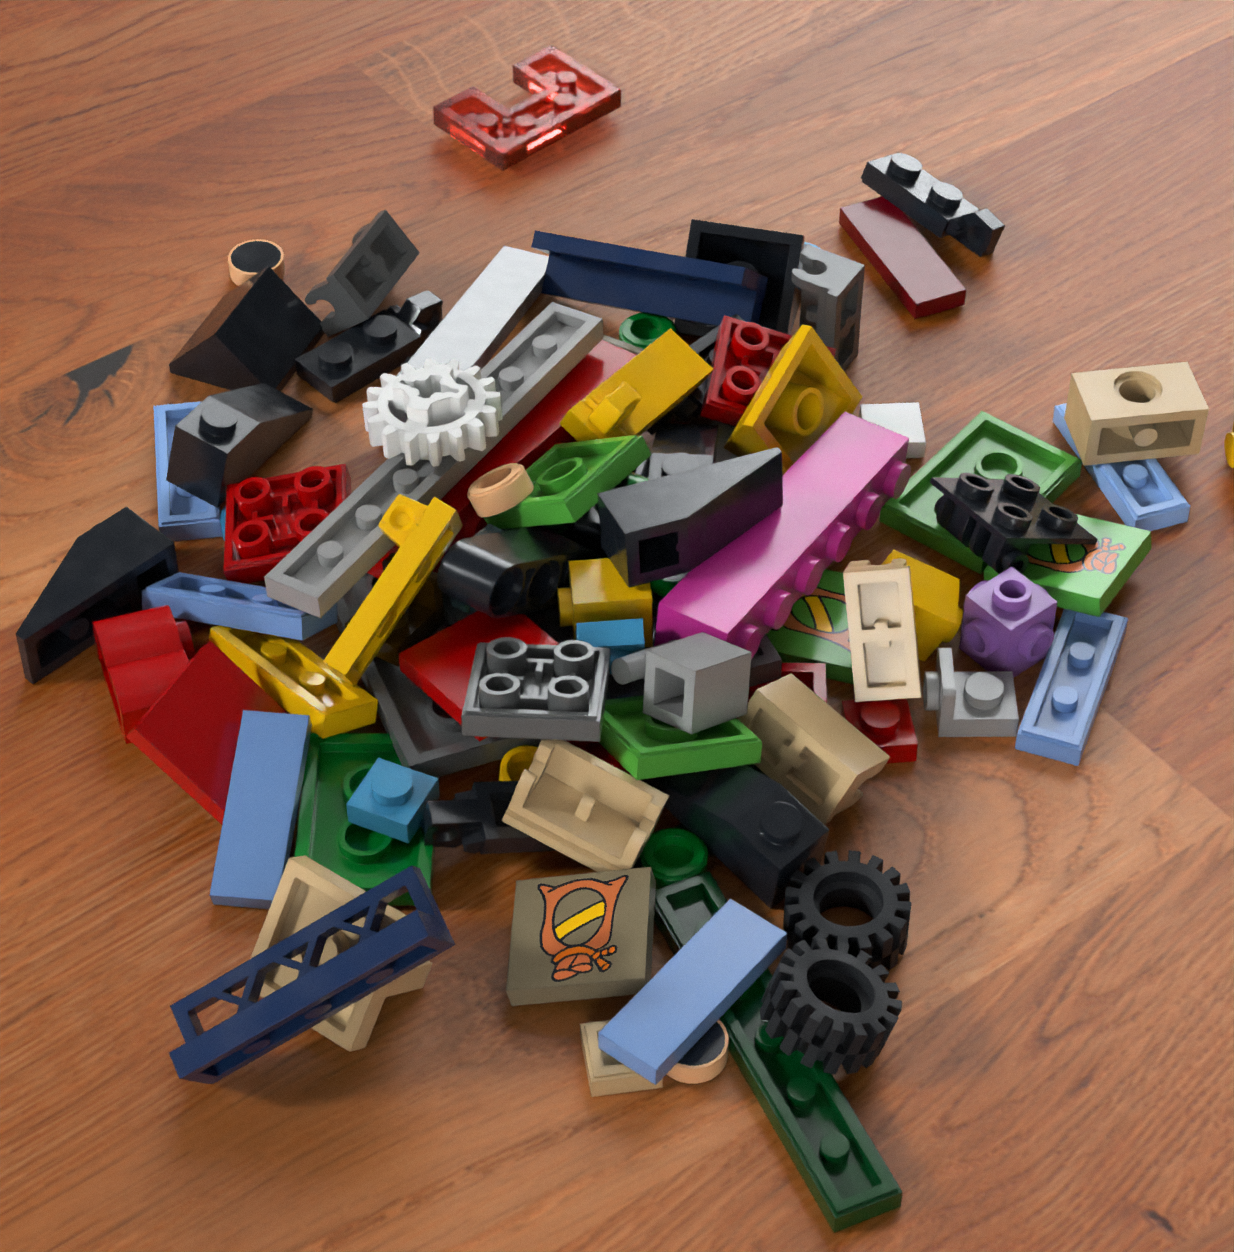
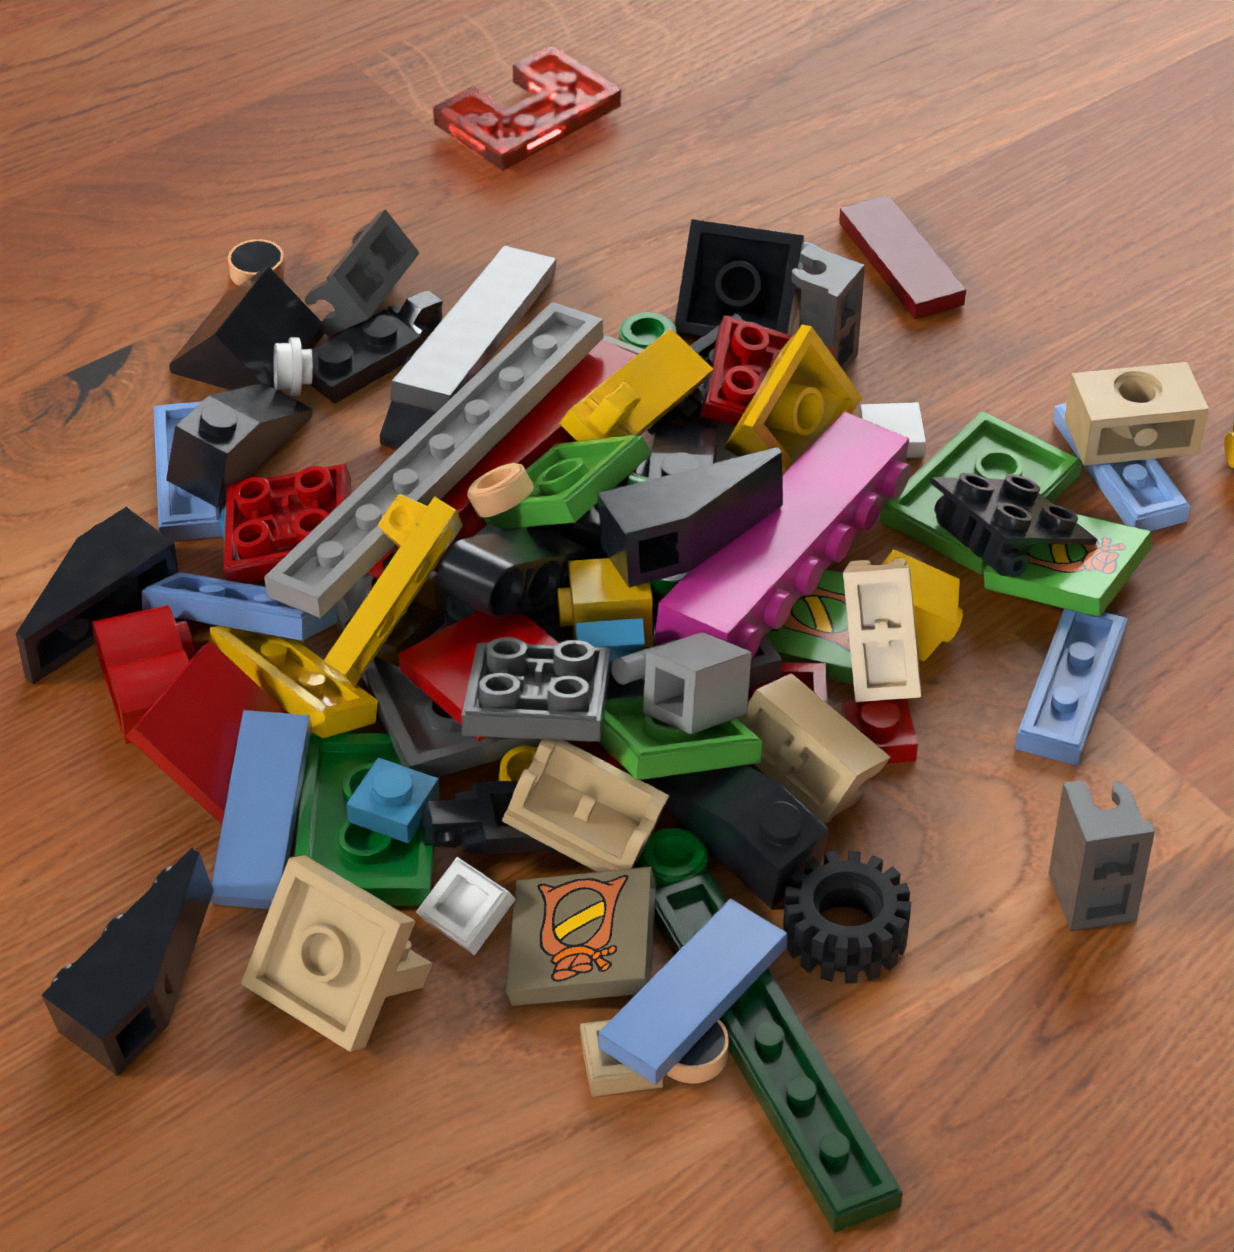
(131, 977): none -> black slope
(292, 366): none -> white plate
(318, 989): dark blue fence -> none
(432, 412): white gear -> none
(465, 905): none -> white tile
(649, 281): dark blue fence -> none
(818, 1031): black tyre -> none
(932, 202): black hinge -> none
(970, 701): light grey bracket -> none
(1007, 623): medium lavender brick -> none
(1099, 857): none -> dark grey hinge

